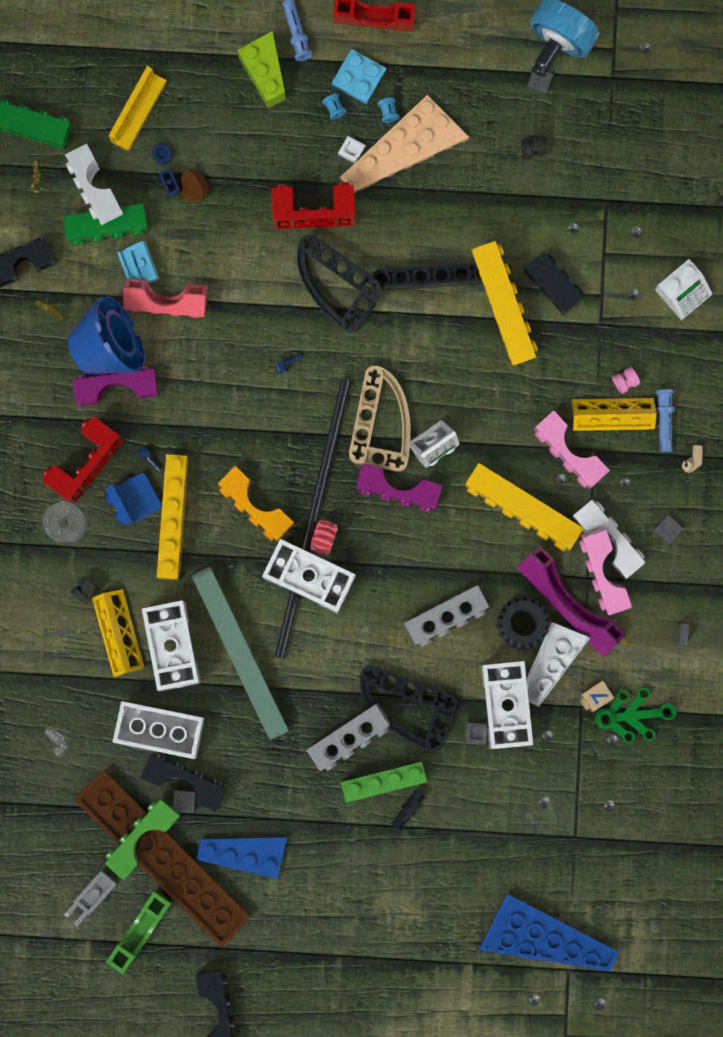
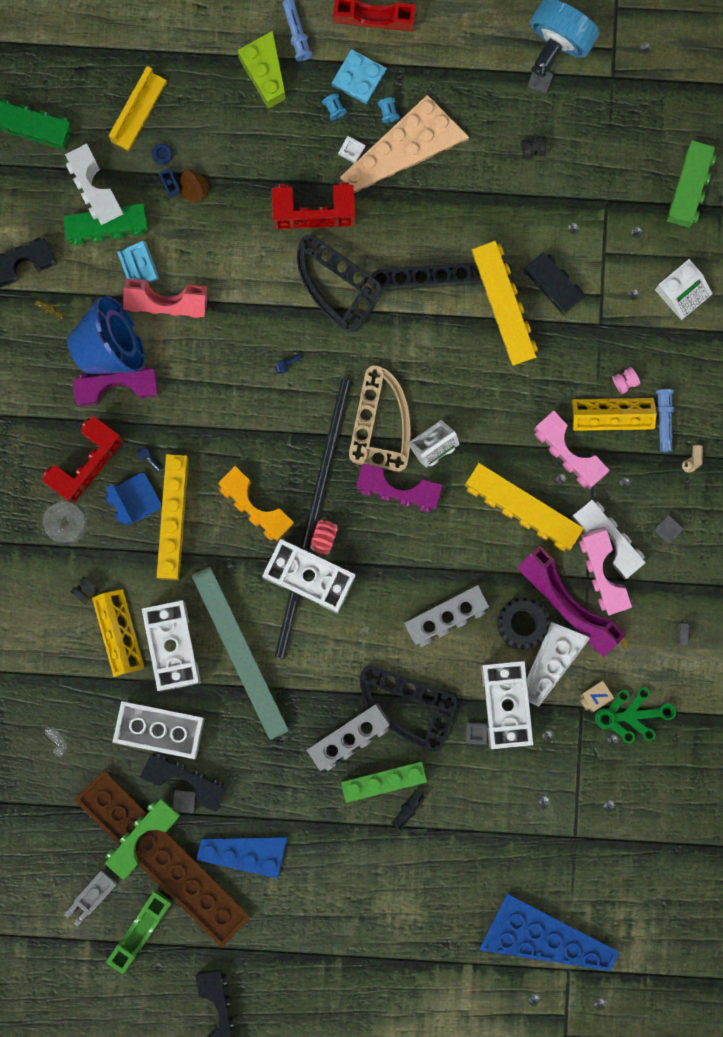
(36, 176): clear yellow hand -> none
(691, 183): none -> bright green brick

